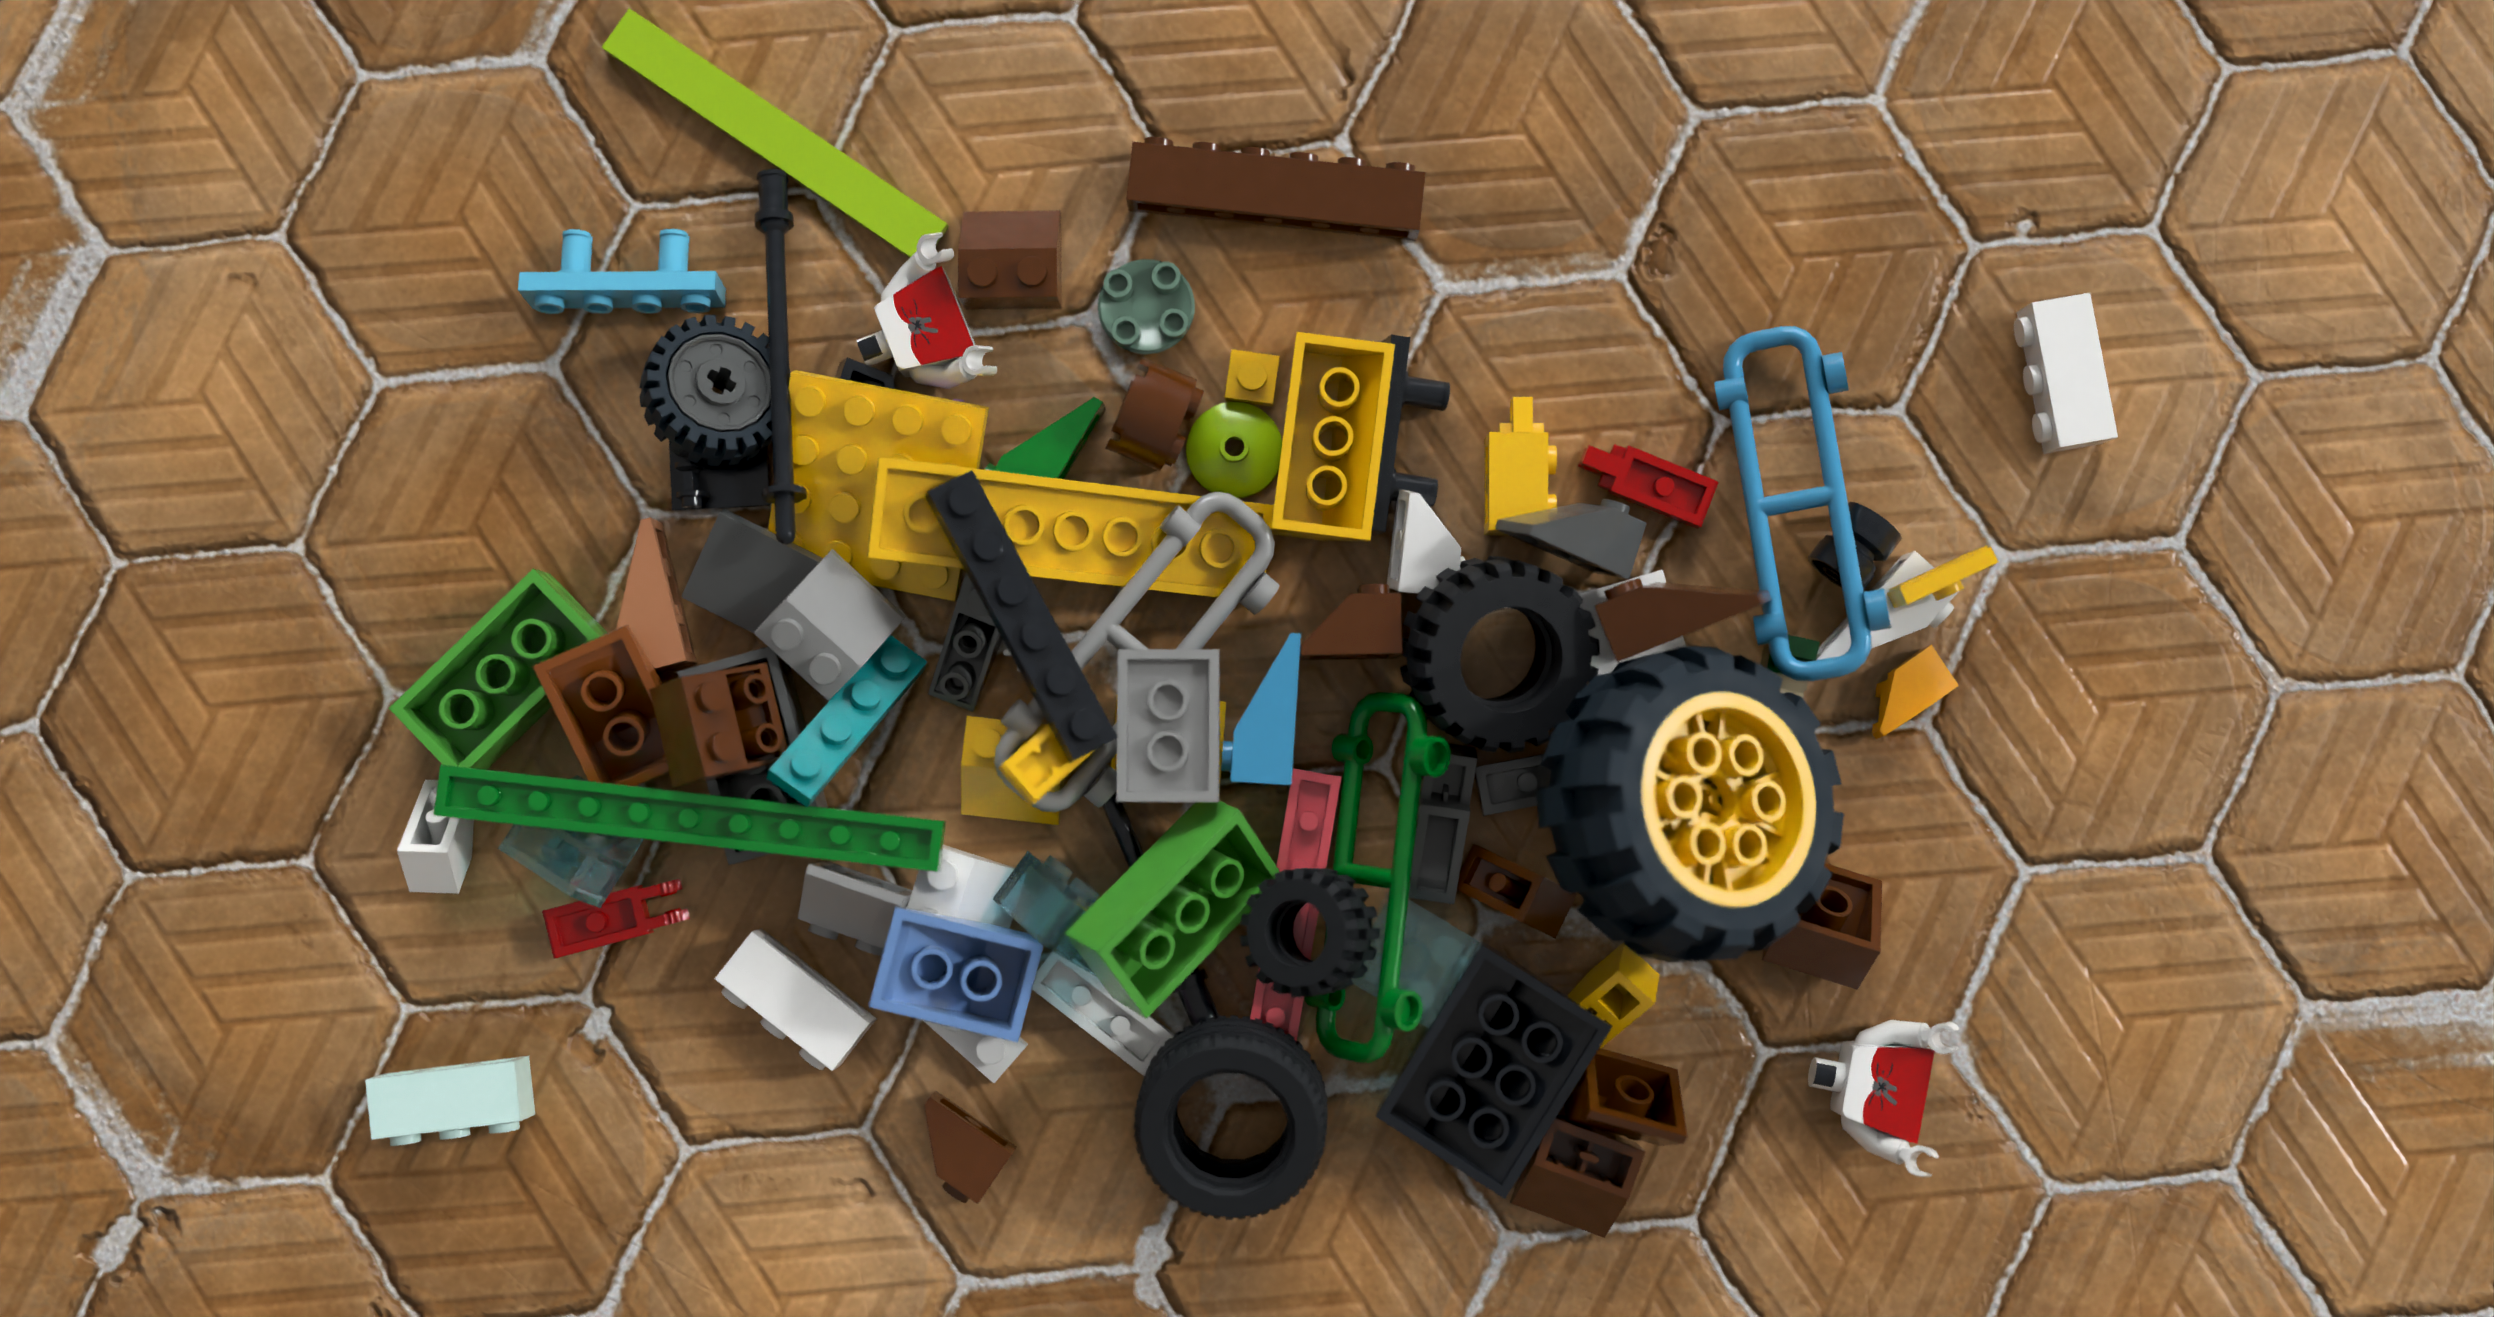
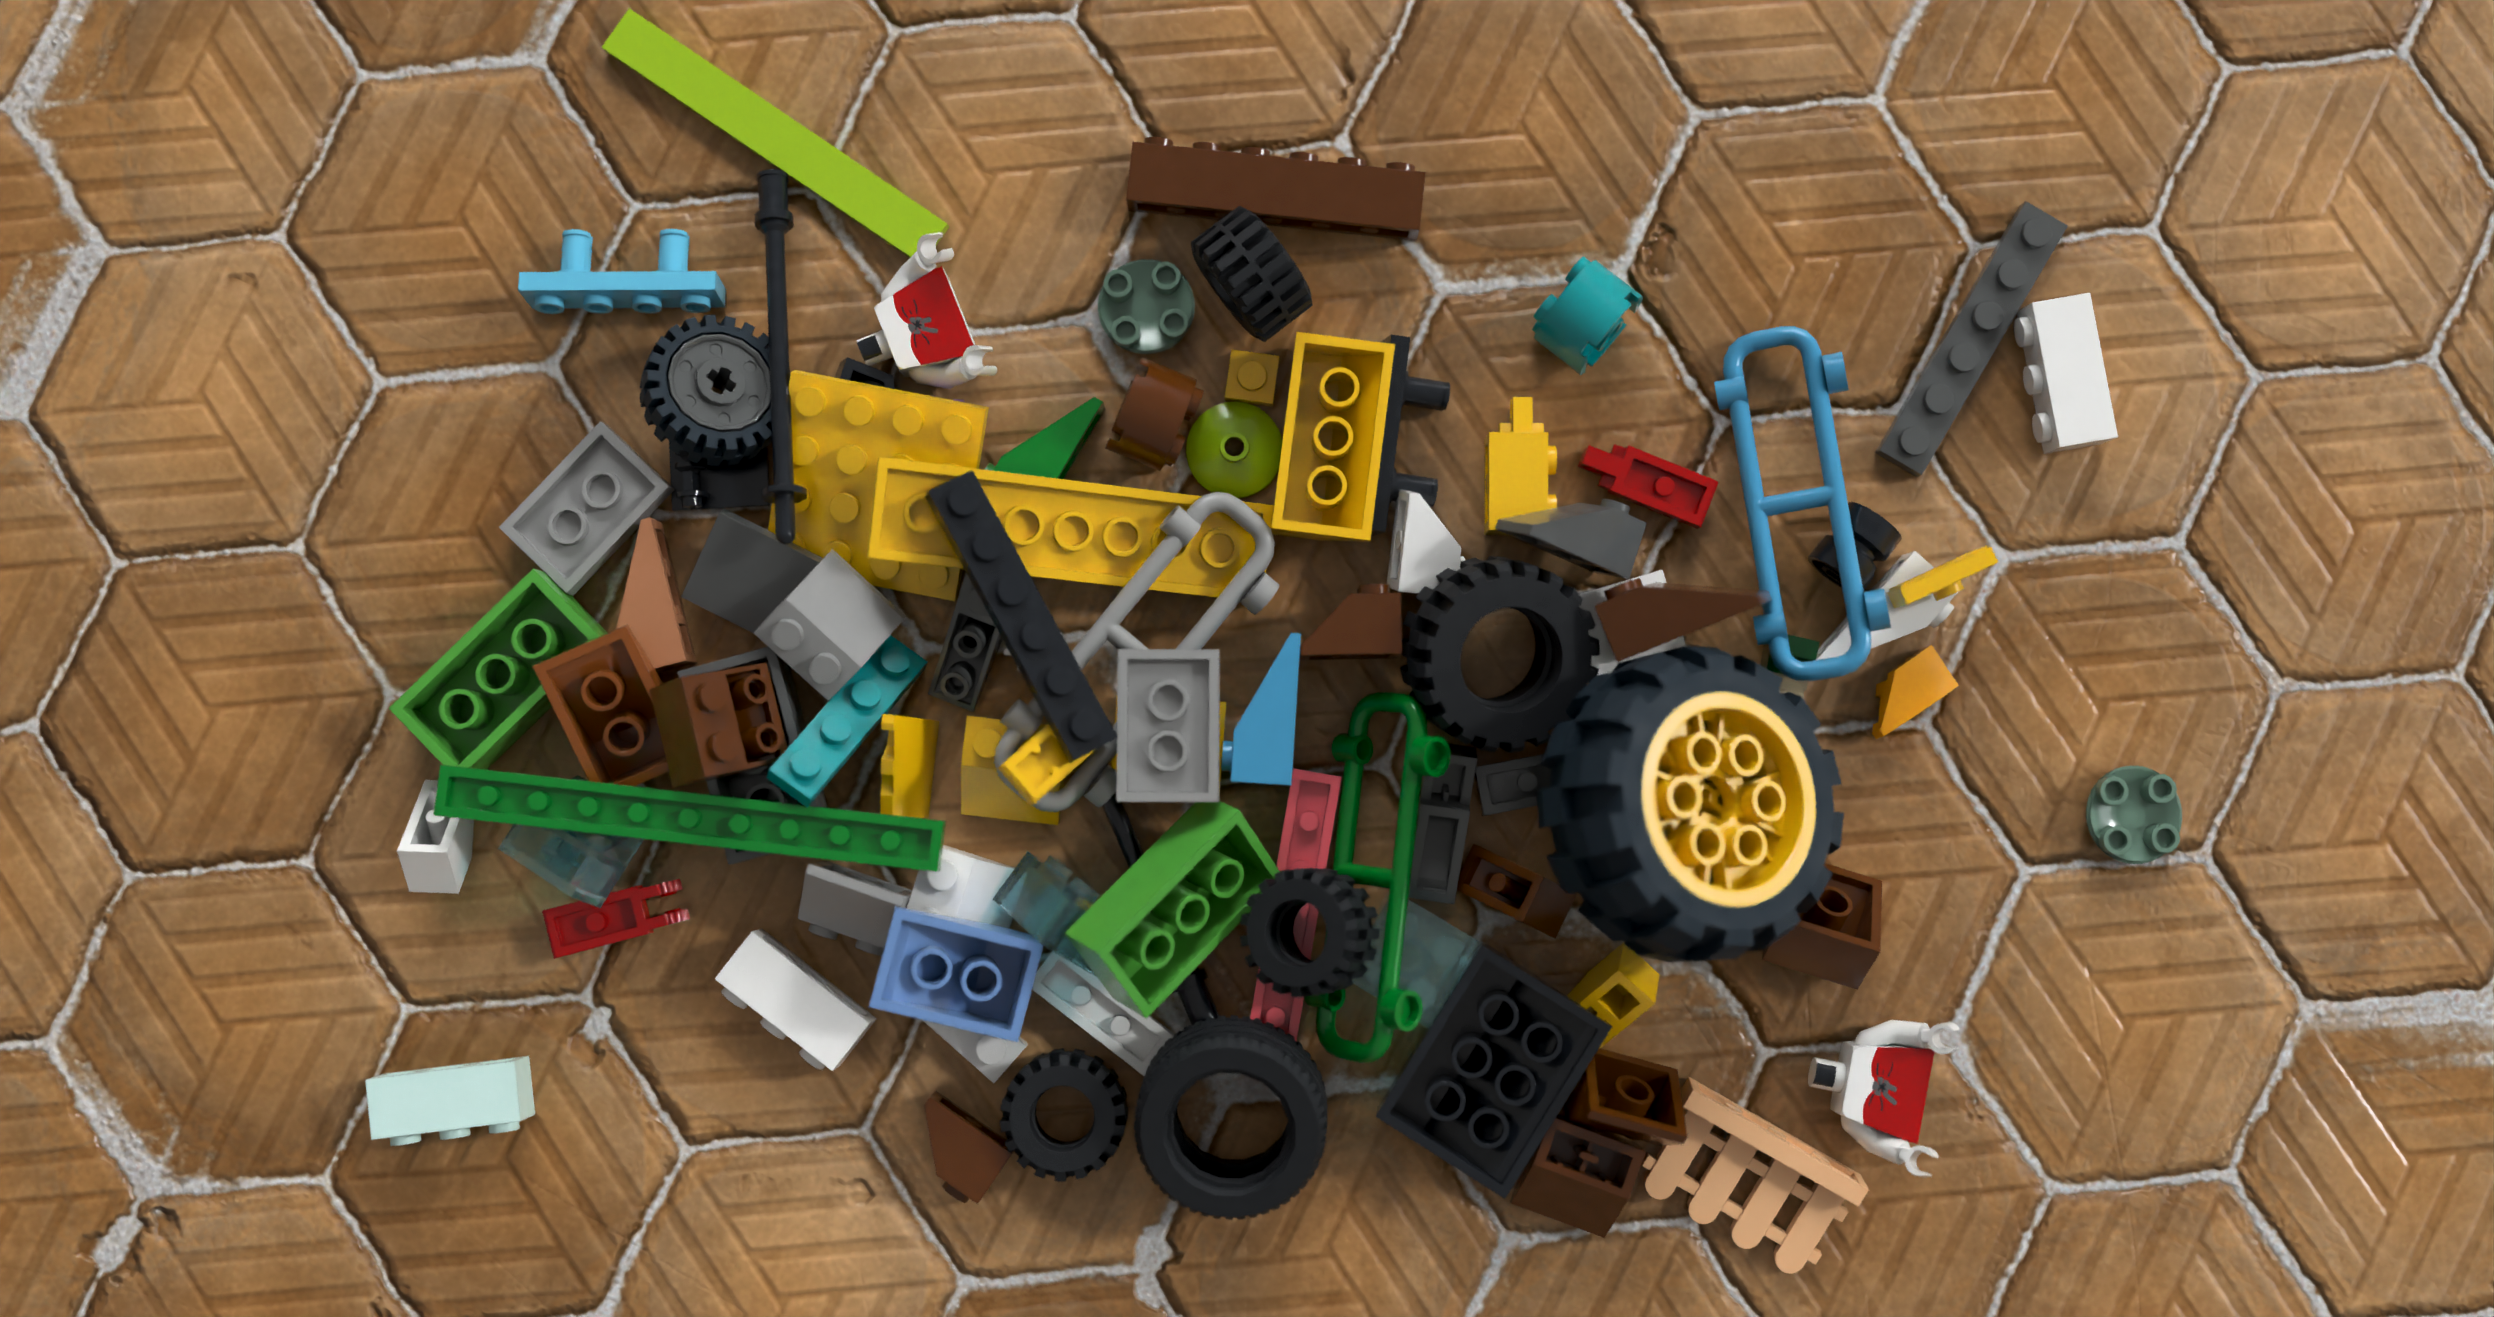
(586, 508): none -> light grey plate
(908, 765): none -> yellow slope
(1010, 260): reddish brown slope -> none
(1051, 1155): none -> black tyre
(1252, 273): none -> black tyre
(1586, 315): none -> teal brick
(1777, 1178): none -> light nougat fence
(1971, 339): none -> dark grey plate
(2134, 814): none -> sand green dish

